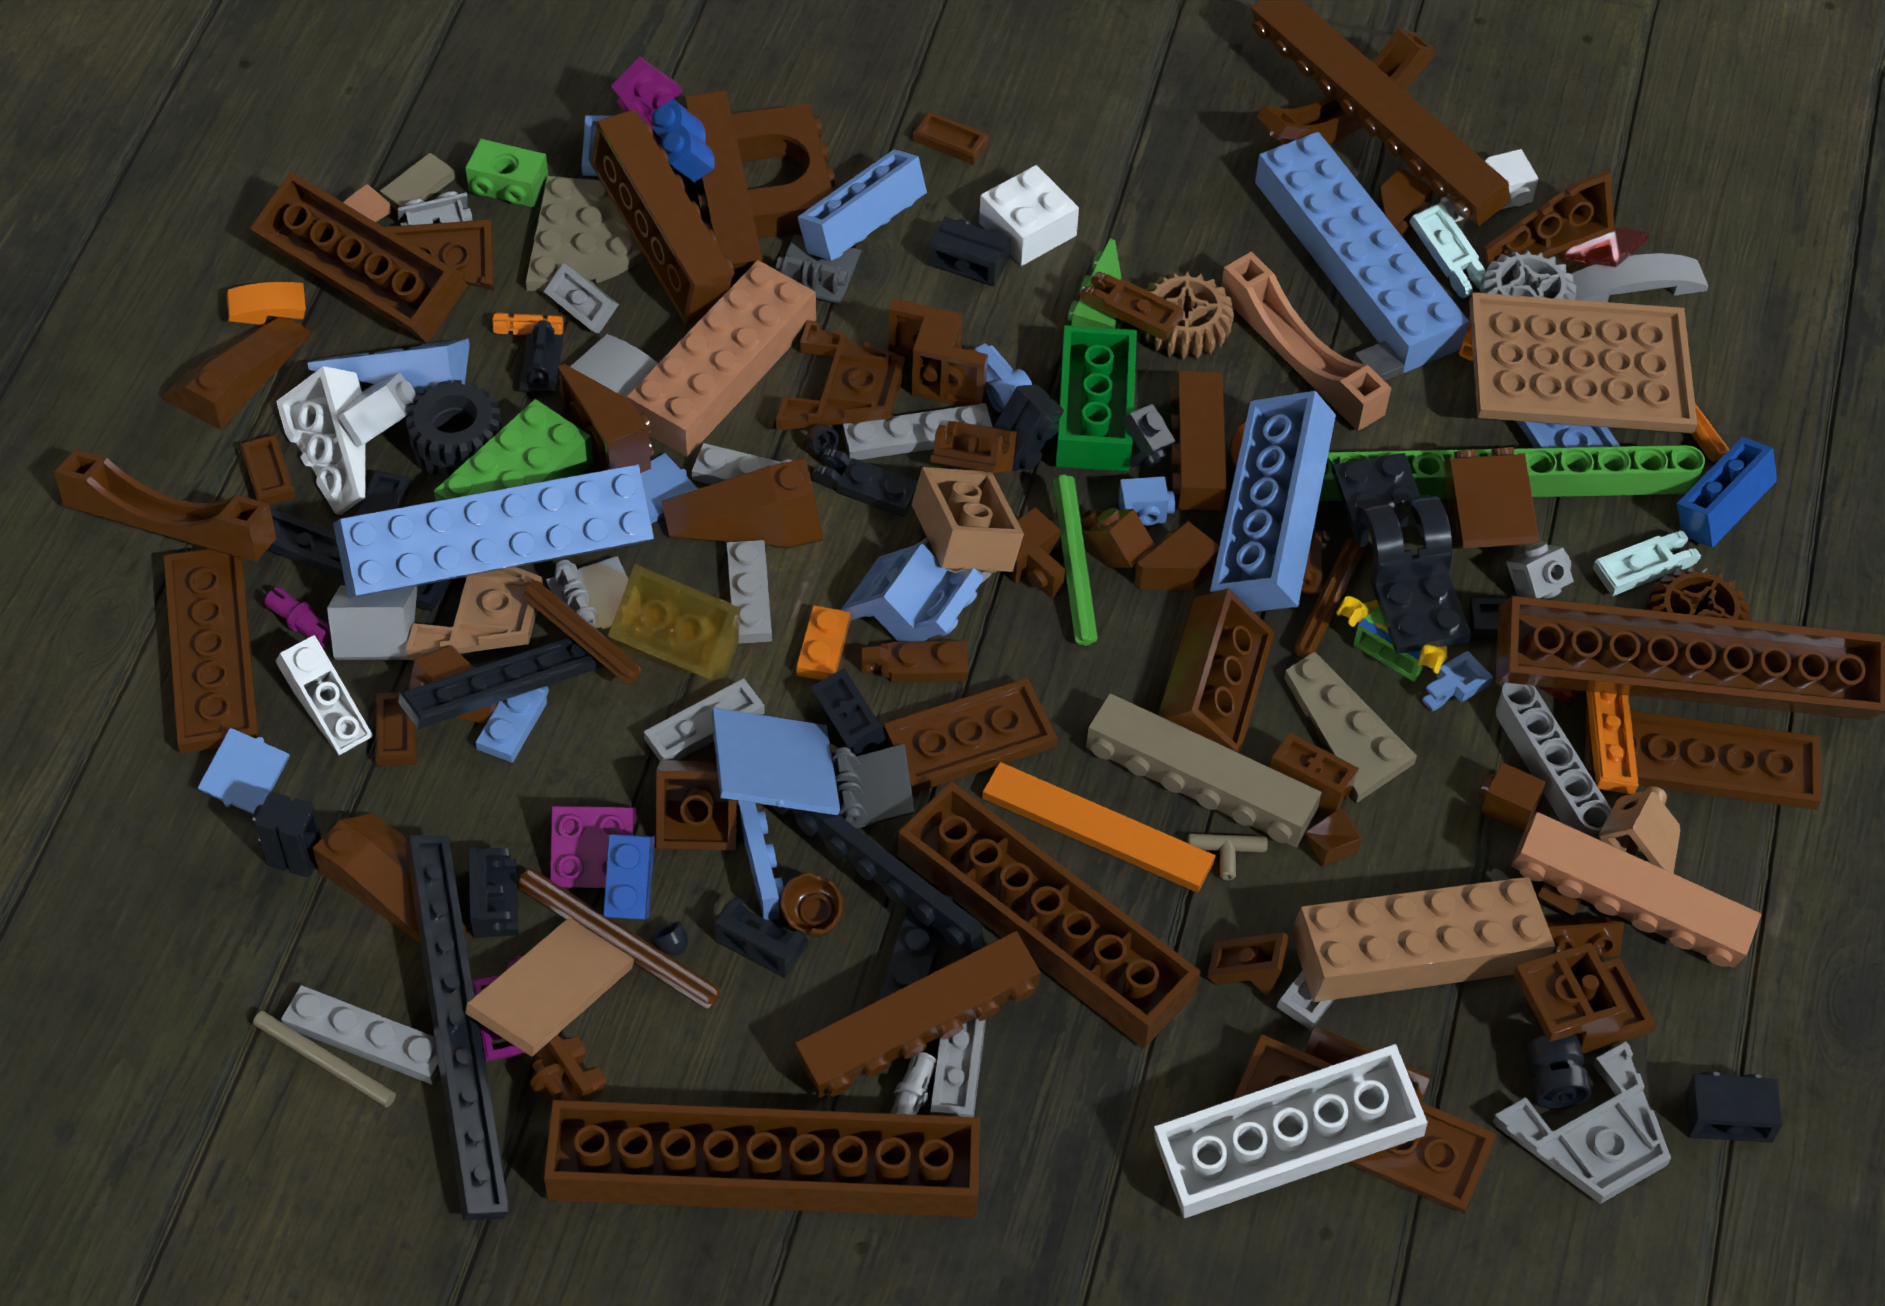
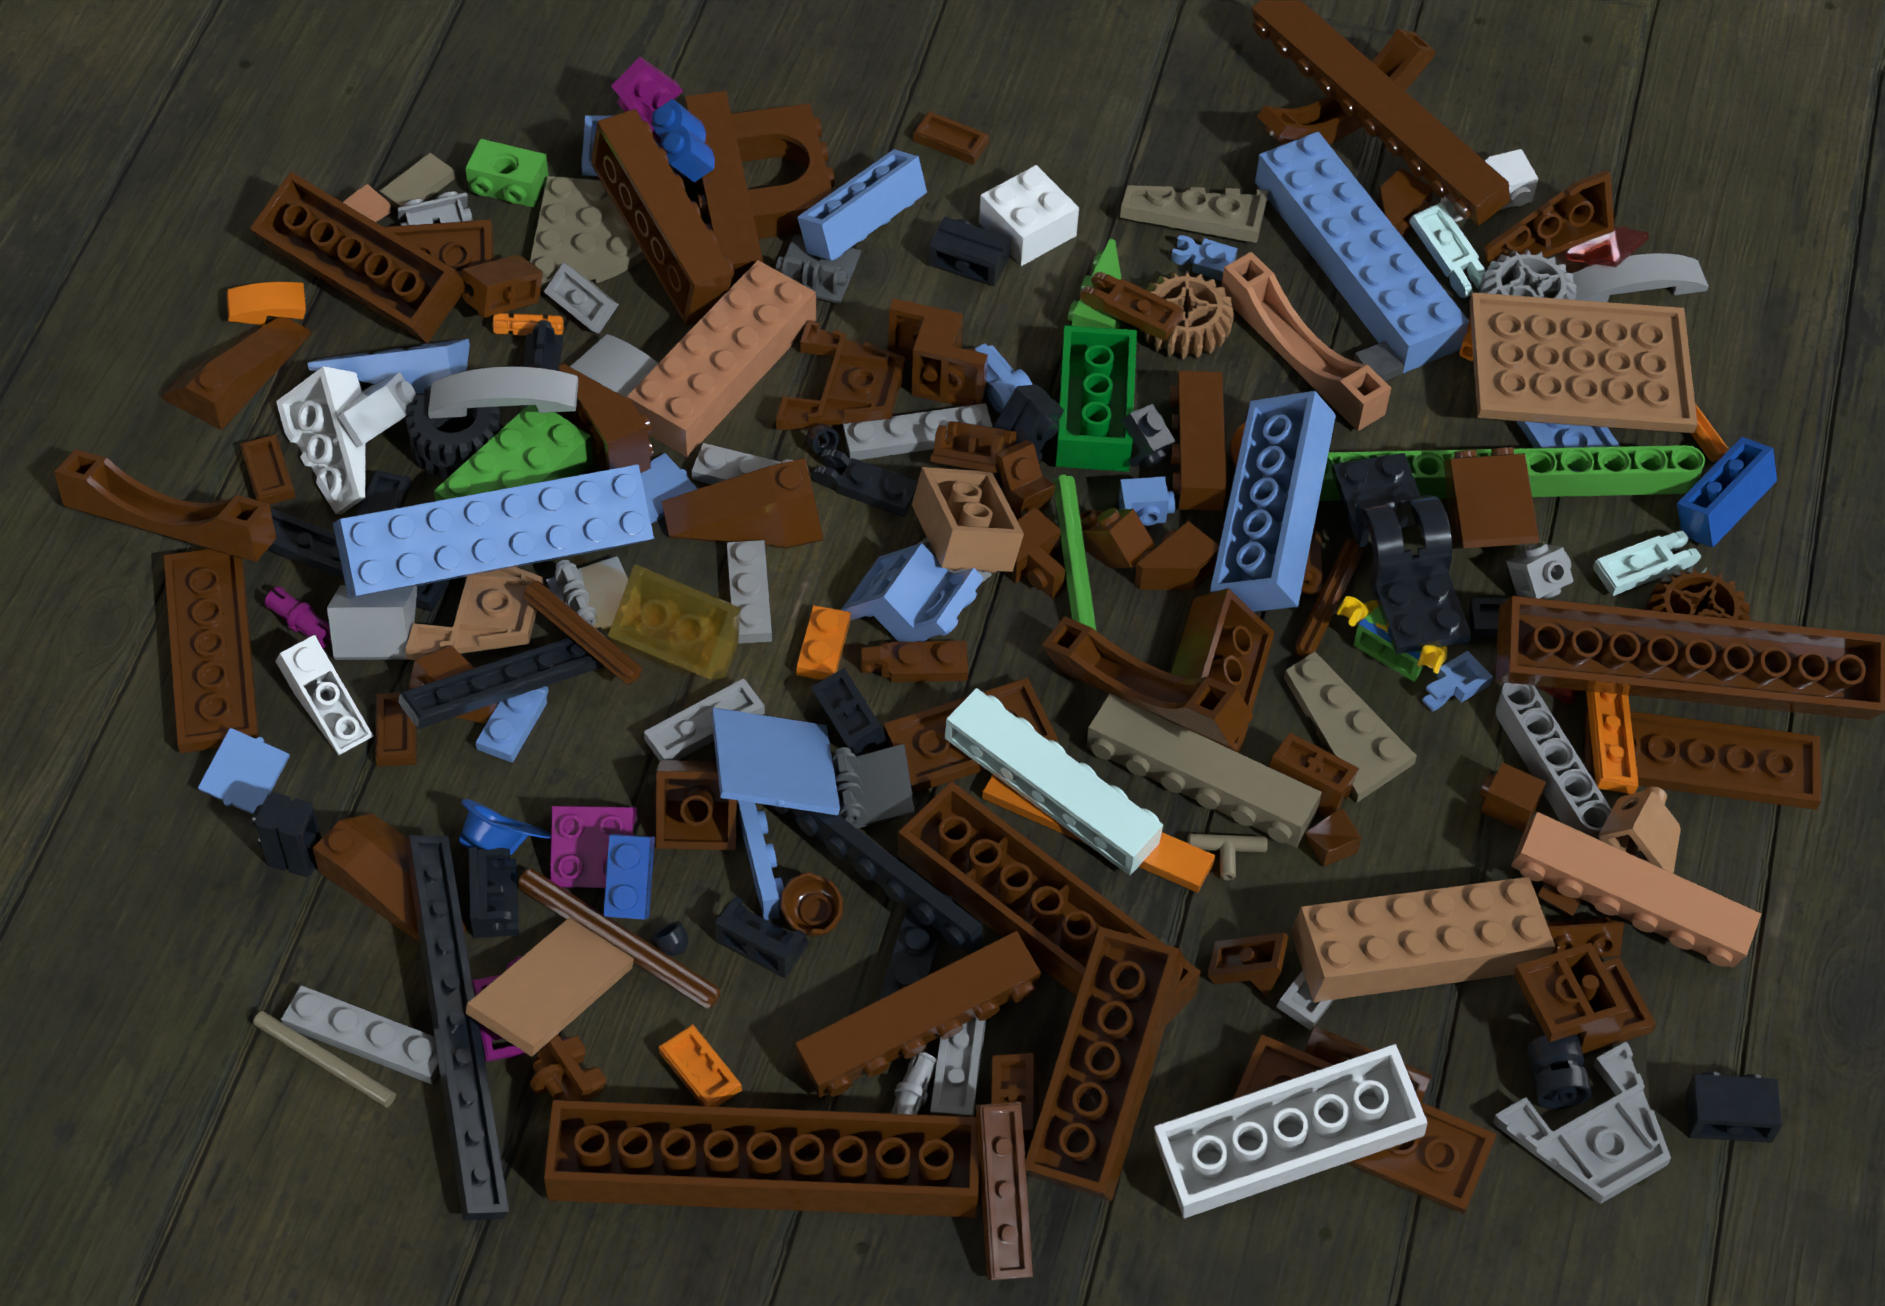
(491, 830): none -> blue piece
(502, 285): none -> reddish brown hinge
(503, 387): none -> light grey slope
(700, 1068): none -> orange plate
(1004, 1191): none -> reddish brown tile
(1018, 1080): none -> reddish brown hinge
(1023, 479): none -> reddish brown slope
(1054, 781): none -> light aqua brick
(1105, 1063): none -> reddish brown brick
(1194, 703): none -> reddish brown arch
(1206, 258): none -> medium blue plate
(1216, 214): none -> dark tan wing

